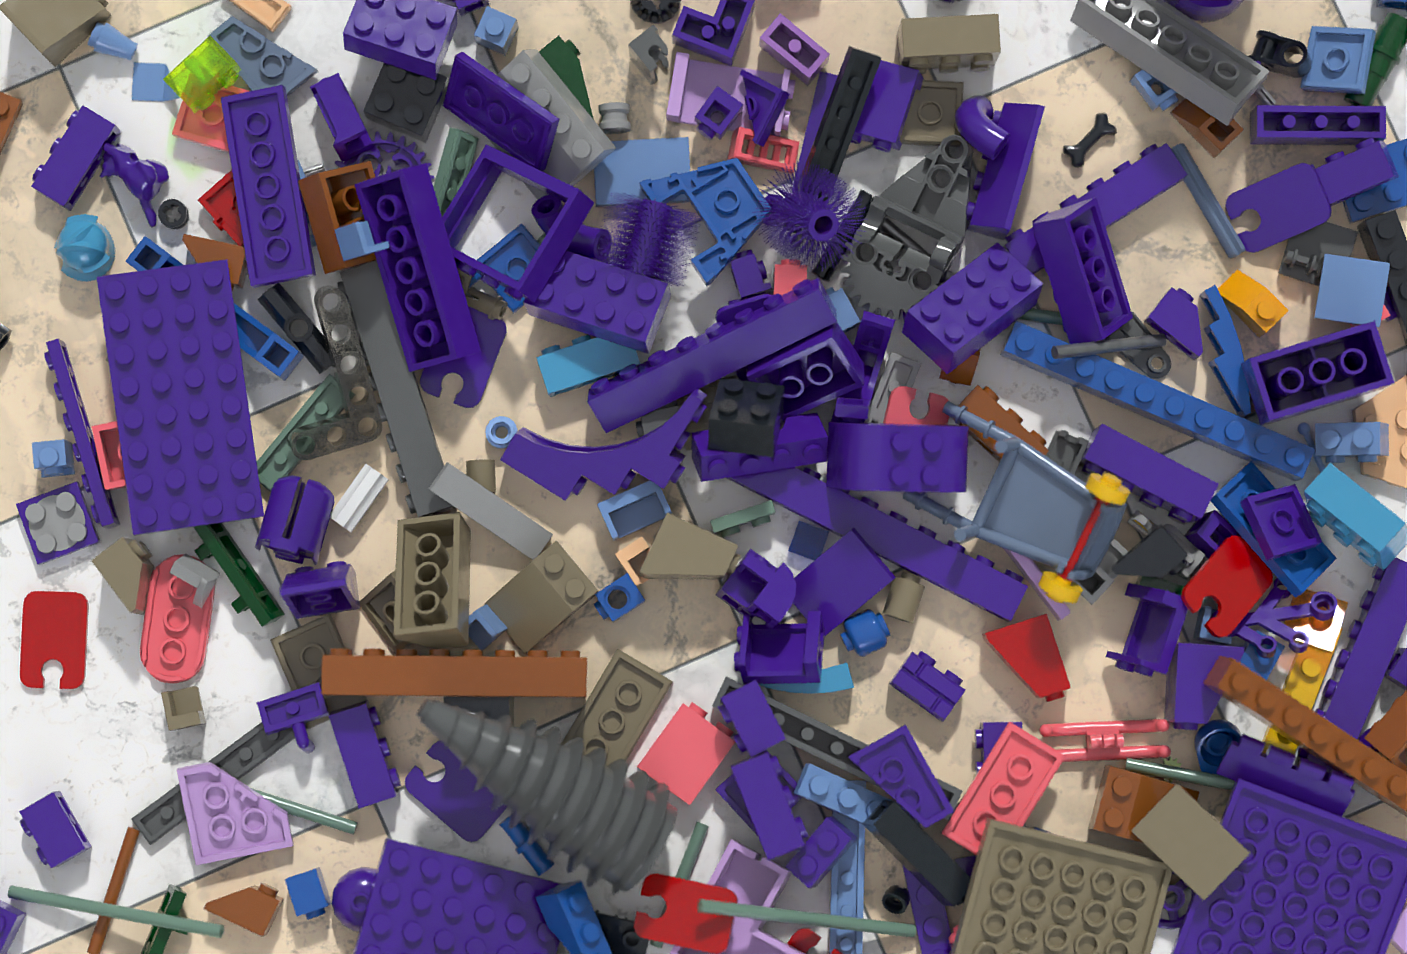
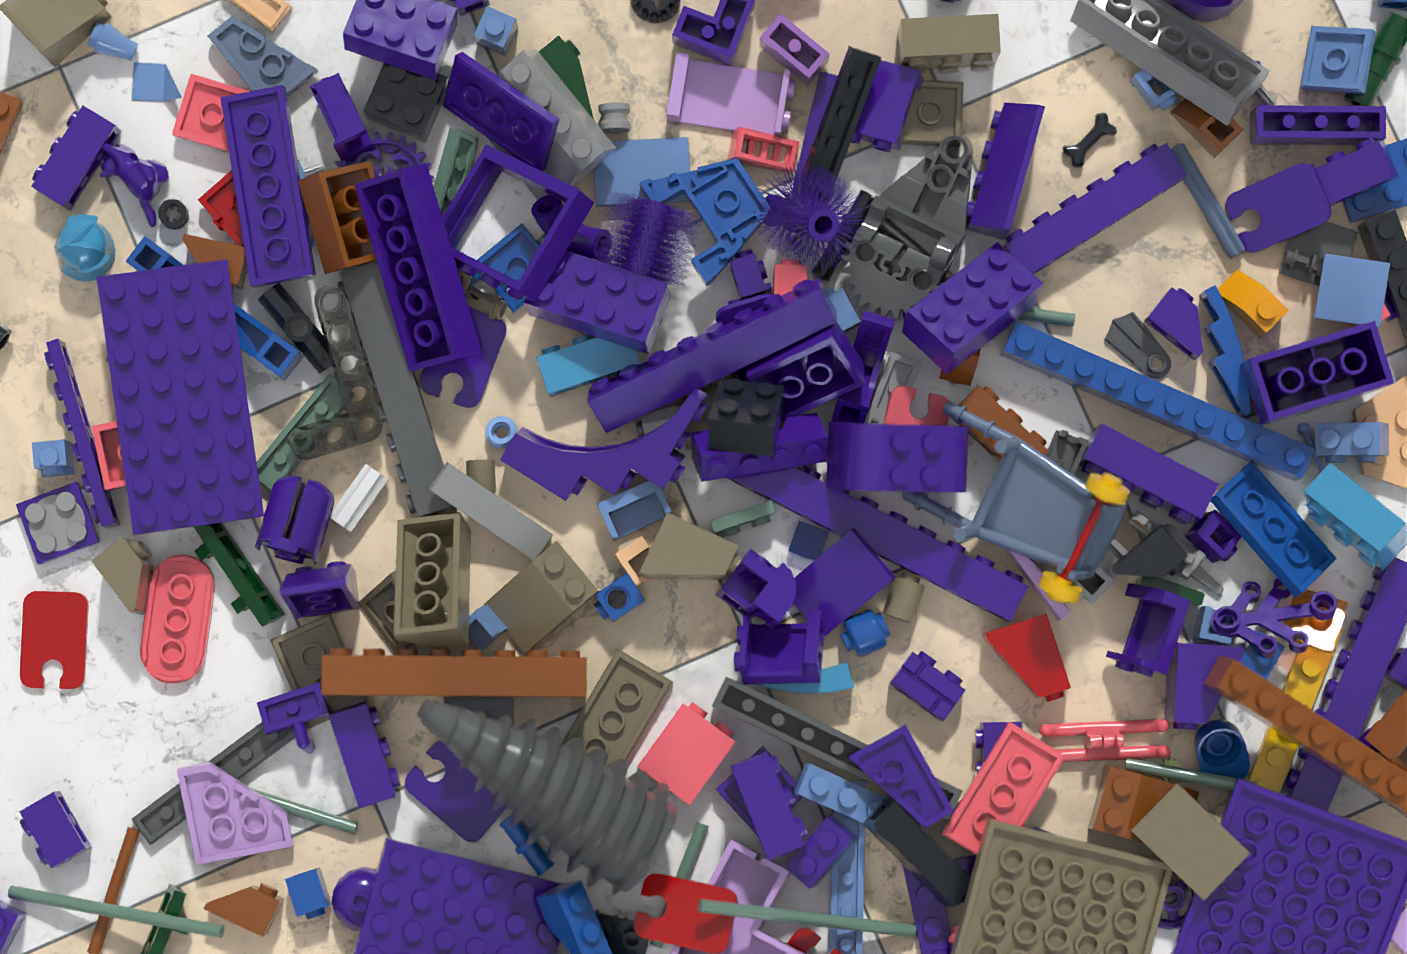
(183, 708): dark tan panel -> none
(197, 575): light grey tile -> none
(203, 75): clear neon green brick -> none
(357, 241): medium blue panel -> none
(646, 51): dark grey hinge -> none
(720, 103): dark purple brick -> none
(752, 719): dark purple brick -> none
(763, 105): dark purple tile -> none
(852, 409): dark purple plate -> none
(889, 899): black hinge -> none
(977, 128): dark purple cylinder -> none
(1082, 271): dark purple slope -> none
(1108, 346): flat silver bar -> none
(1233, 579): red piece -> none
(1275, 51): black piece -> none
(1277, 773): dark purple windscreen -> none
(1280, 522): dark purple plate -> none

